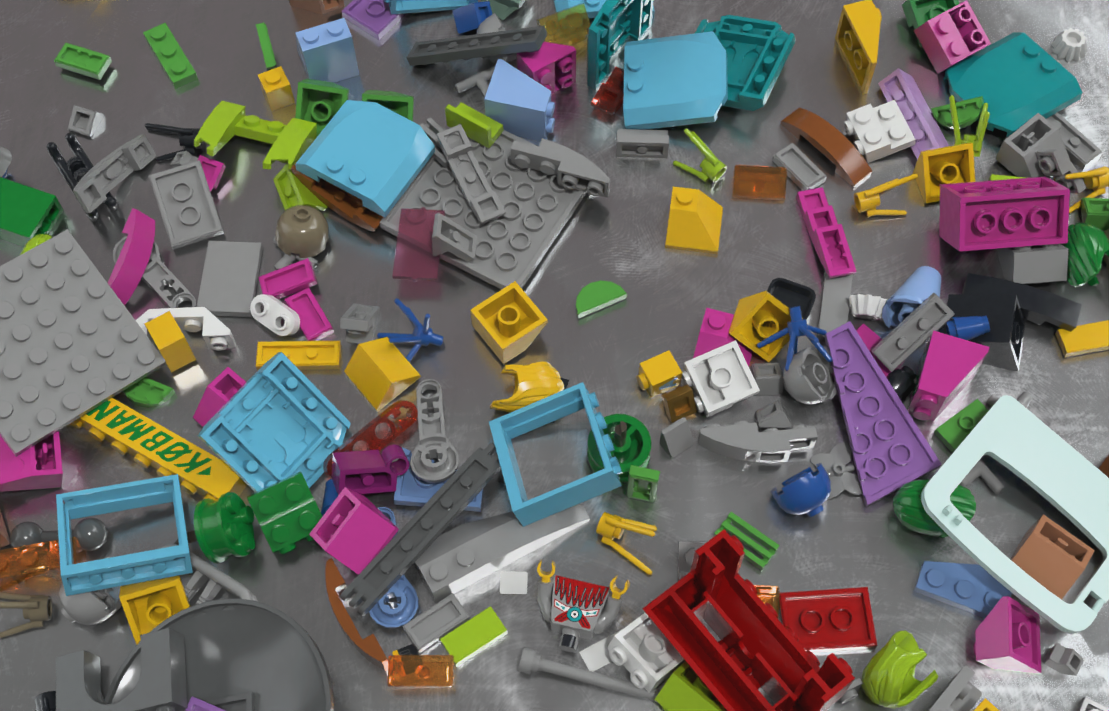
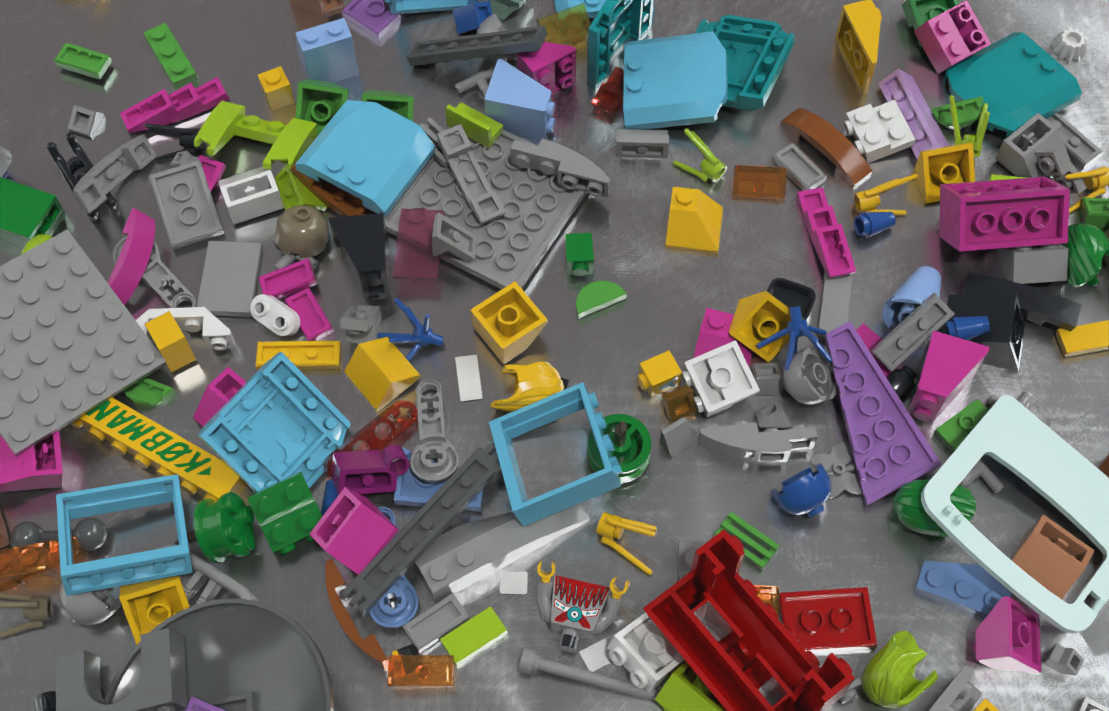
(174, 107): none -> dark pink slope
(250, 194): none -> white slope
(266, 46): bright green tile -> none
(365, 252): none -> black slope
(468, 378): none -> white sticker
(579, 254): none -> green brick
(643, 483): bright green plate -> none
(867, 306): white piece -> none
(872, 223): none -> blue cone

